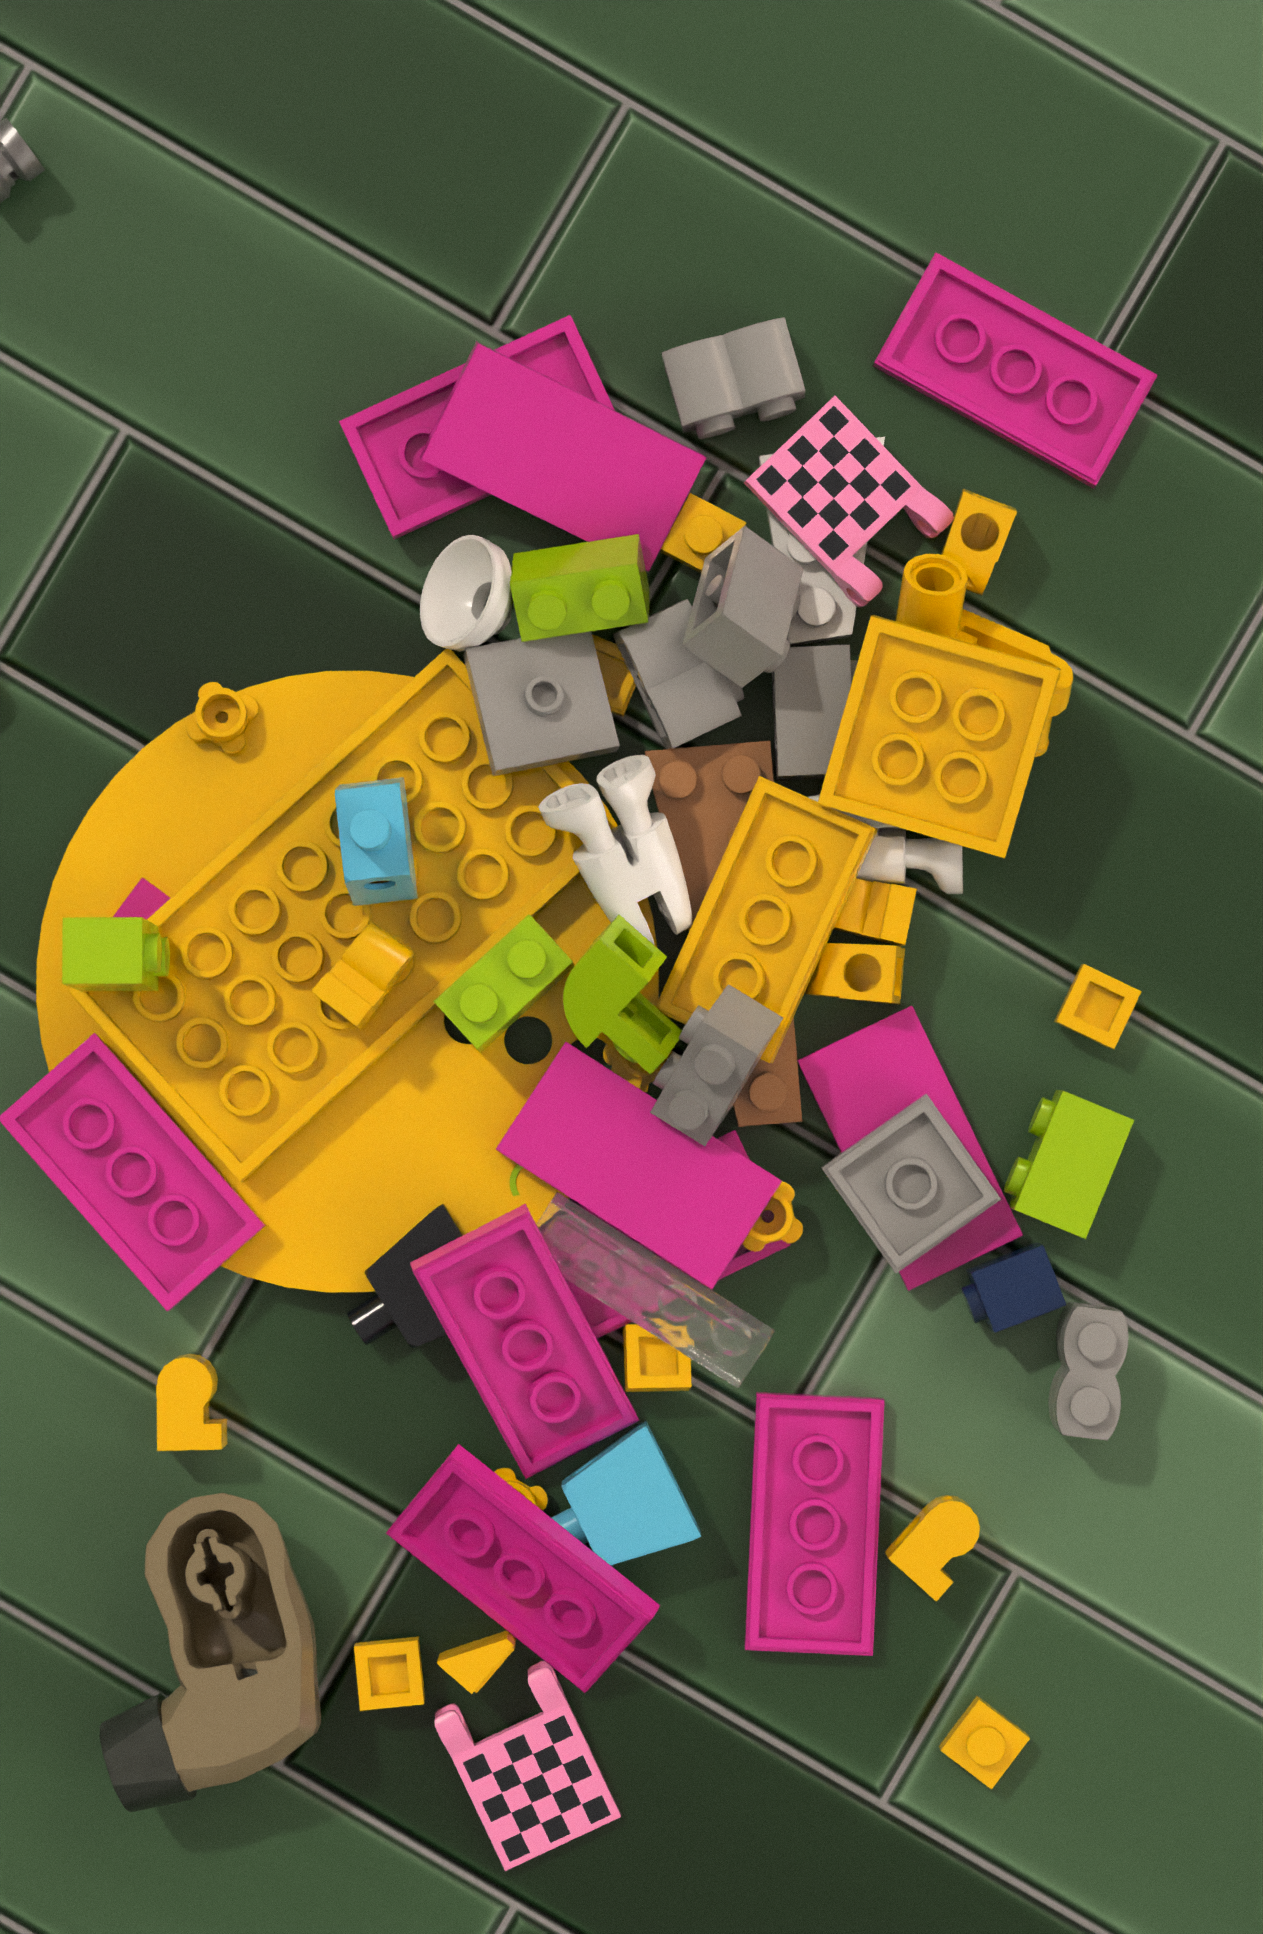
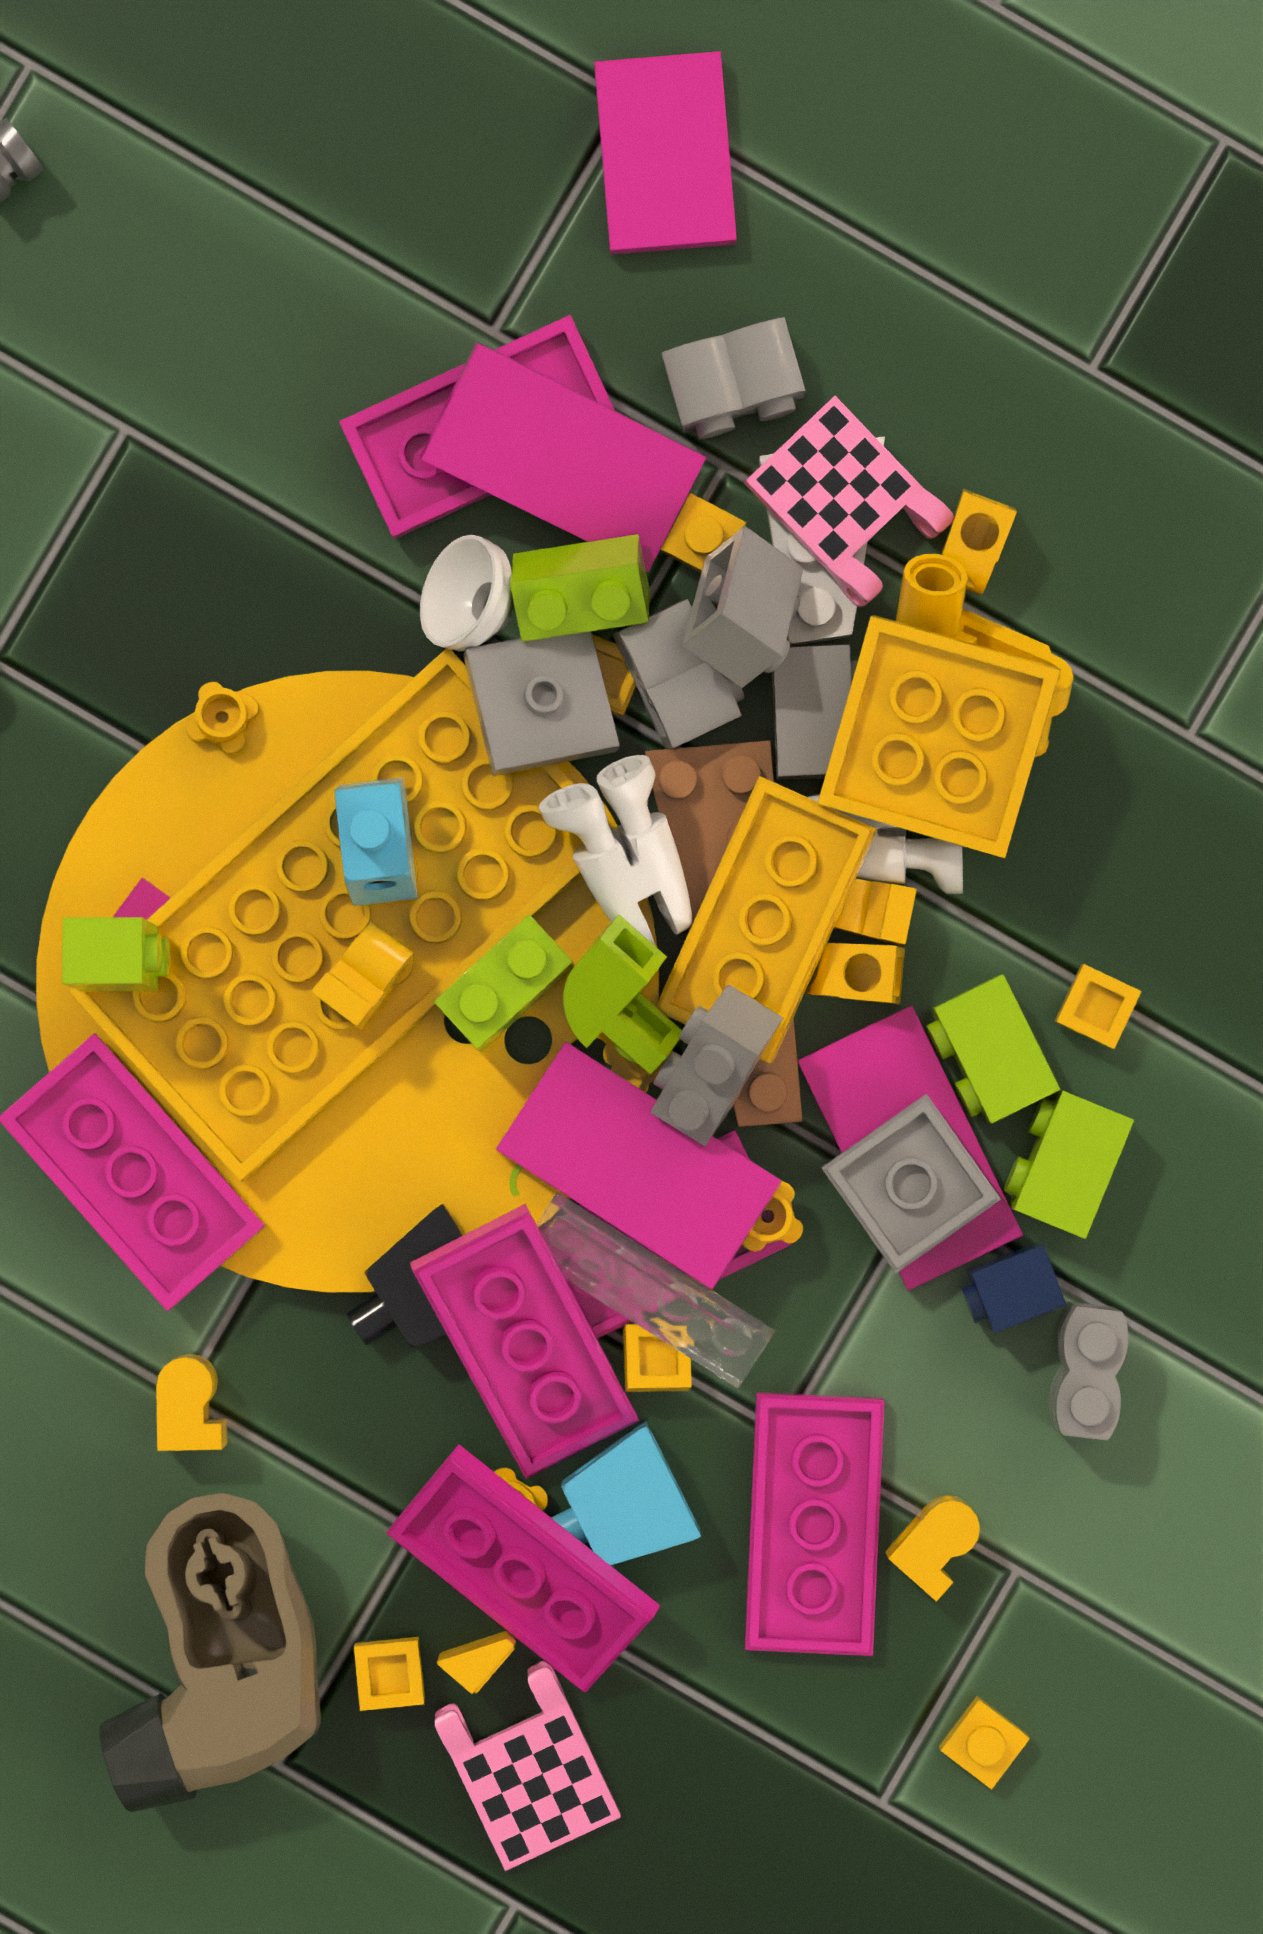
(665, 153): none -> dark pink tile
(992, 1050): none -> lime brick
(1014, 370): dark pink tile -> none

